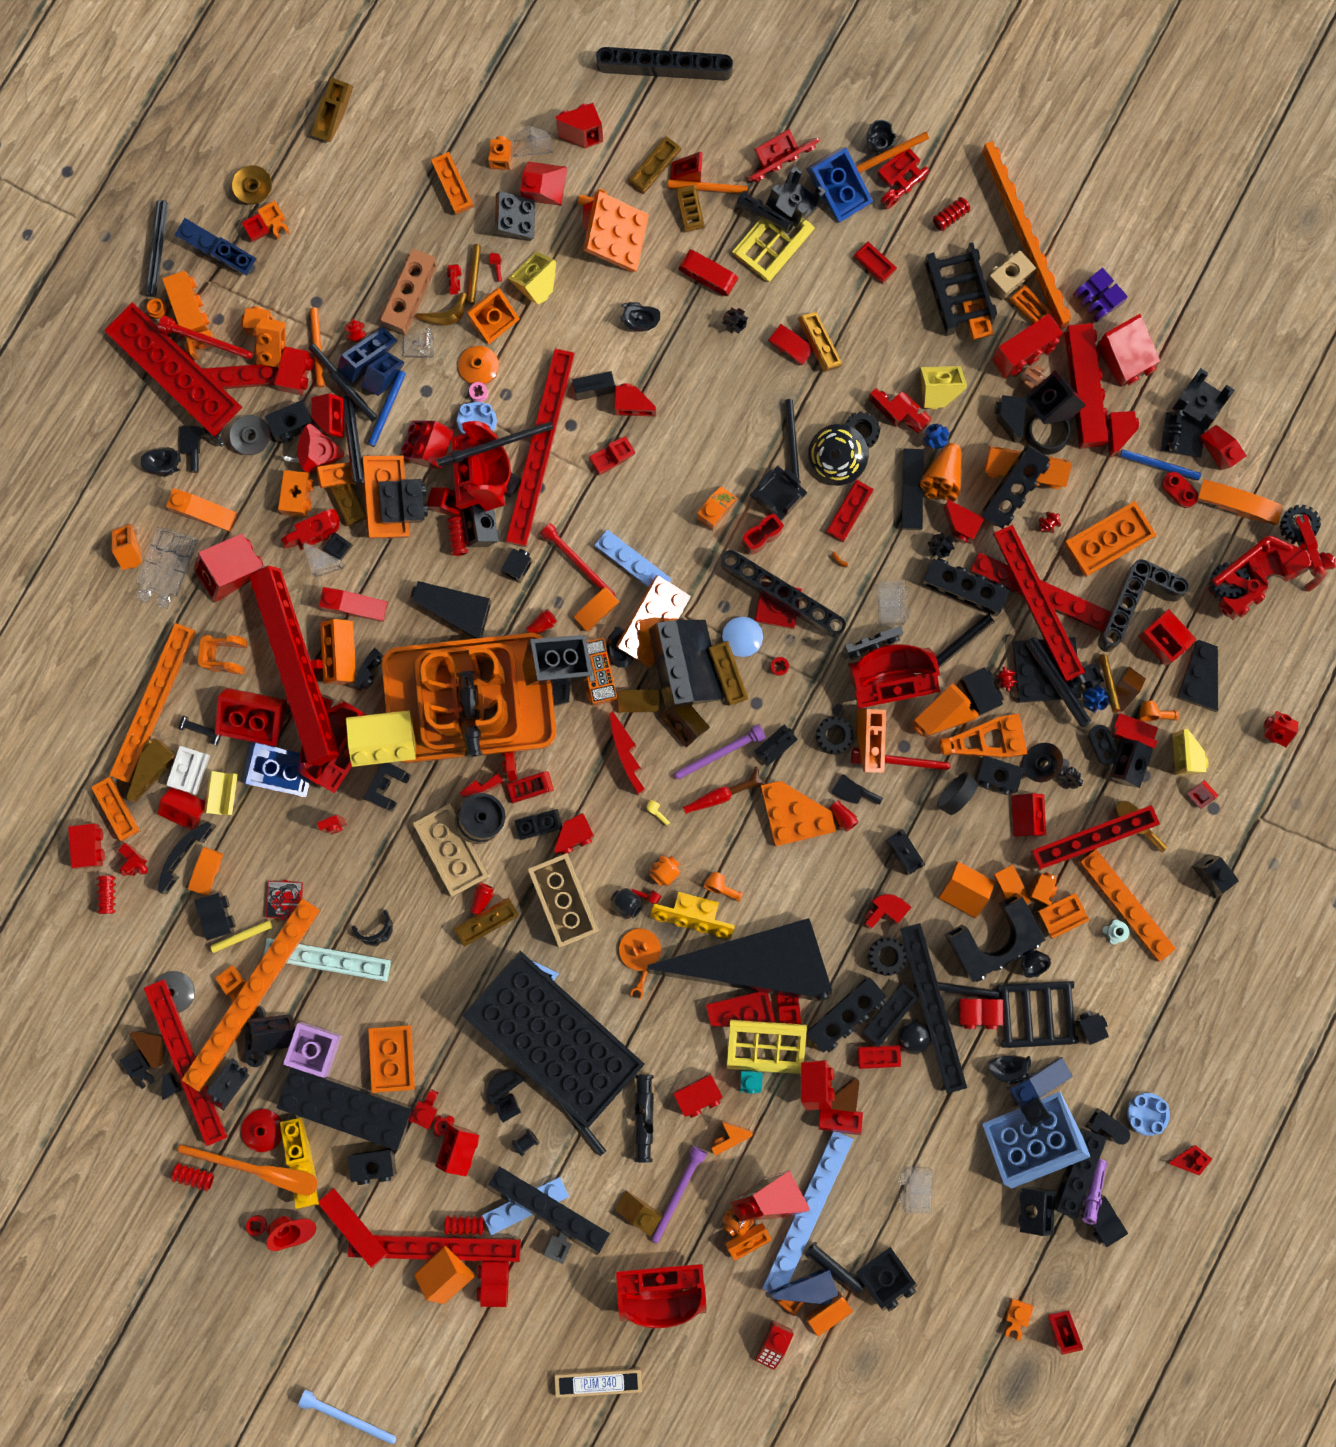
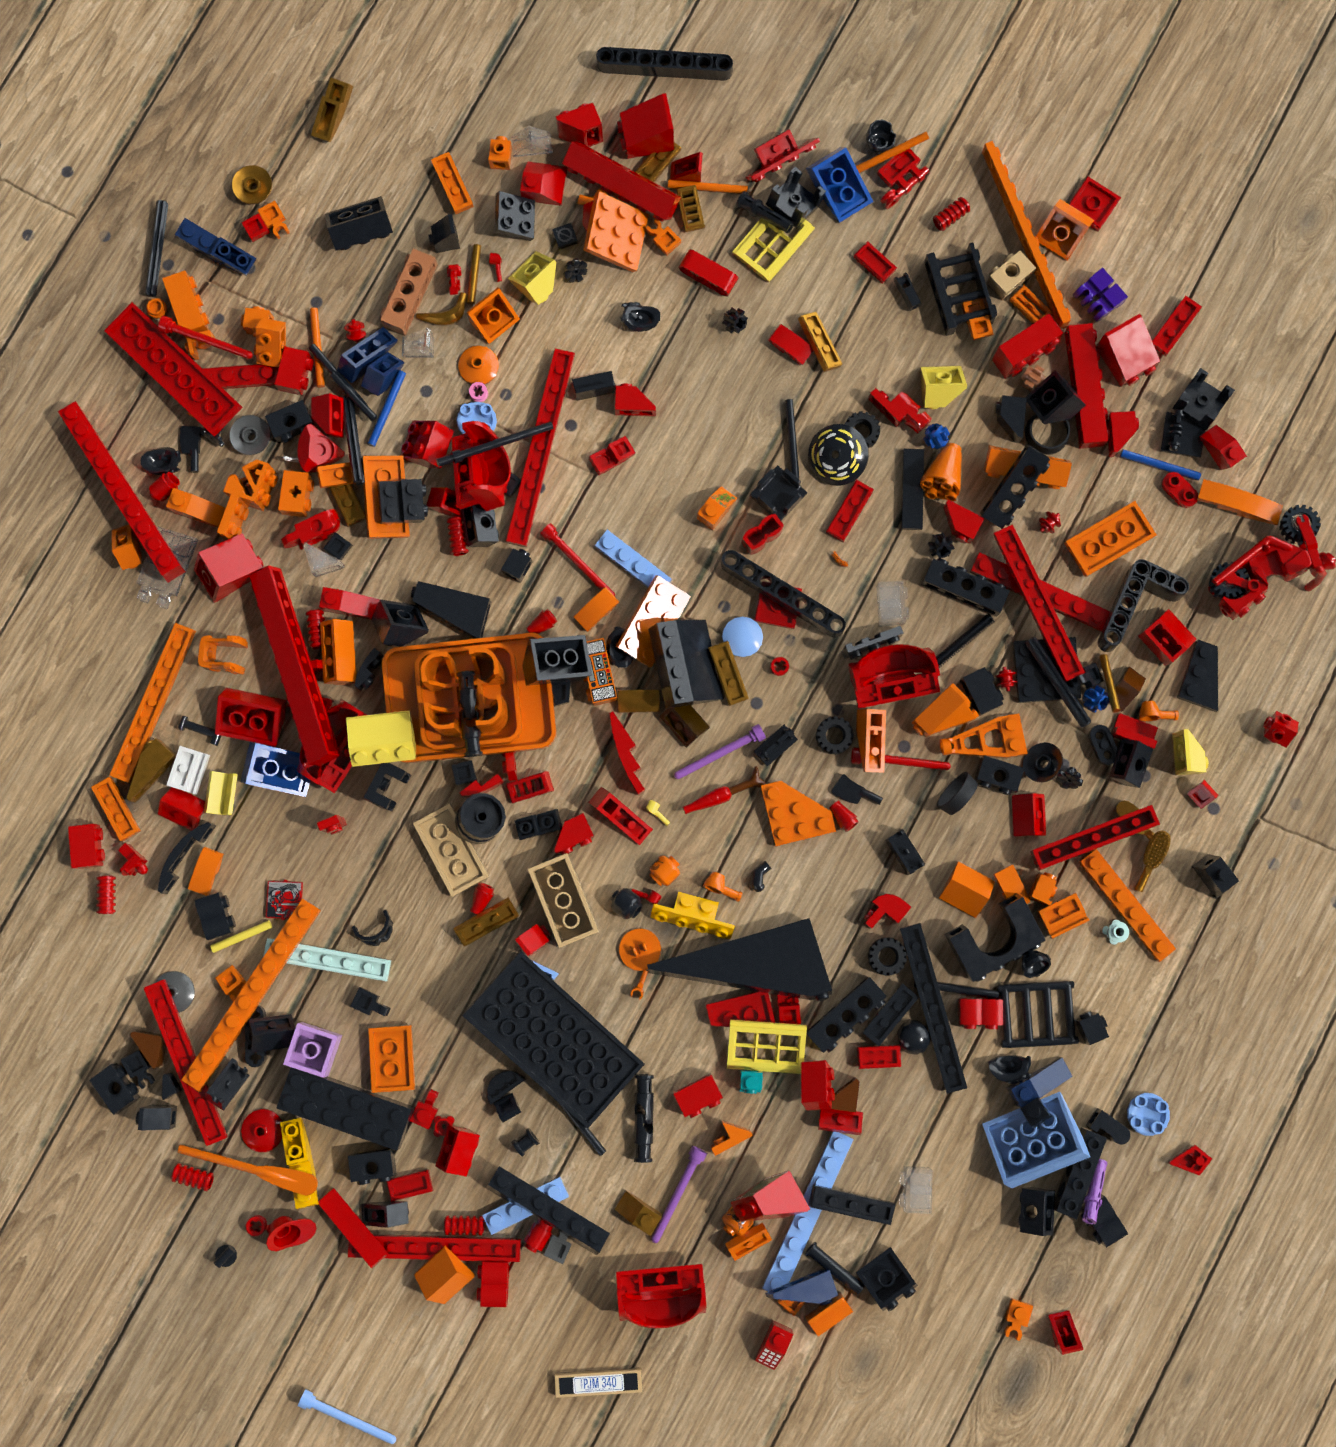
(104, 1082): none -> black brick
(121, 492): none -> red brick
(156, 1117): none -> black slope
(163, 486): none -> red brick
(225, 1256): none -> black plate
(261, 480): none -> orange piece
(314, 619): none -> red piece
(358, 223): none -> black slope
(367, 1002): none -> black plate
(385, 1213): none -> black slope
(398, 623): none -> black slope
(410, 1185): none -> red tile
(444, 235): none -> black slope
(464, 772): none -> black plate
(533, 939): none -> red slope
(538, 1236): none -> red brick
(565, 236): none -> black tile
(575, 270): none -> black plant
(620, 815): none -> red slope
(621, 180): none -> red brick
(647, 128): none -> red slope
(665, 239): none -> orange plate
(756, 876): none -> black arm
(851, 1204): none -> black tile
(909, 293): none -> black bar
(1064, 229): none -> orange slope
(1095, 202): none -> red tile
(1153, 856): none -> pearl gold piece
(1176, 325): none -> red plate

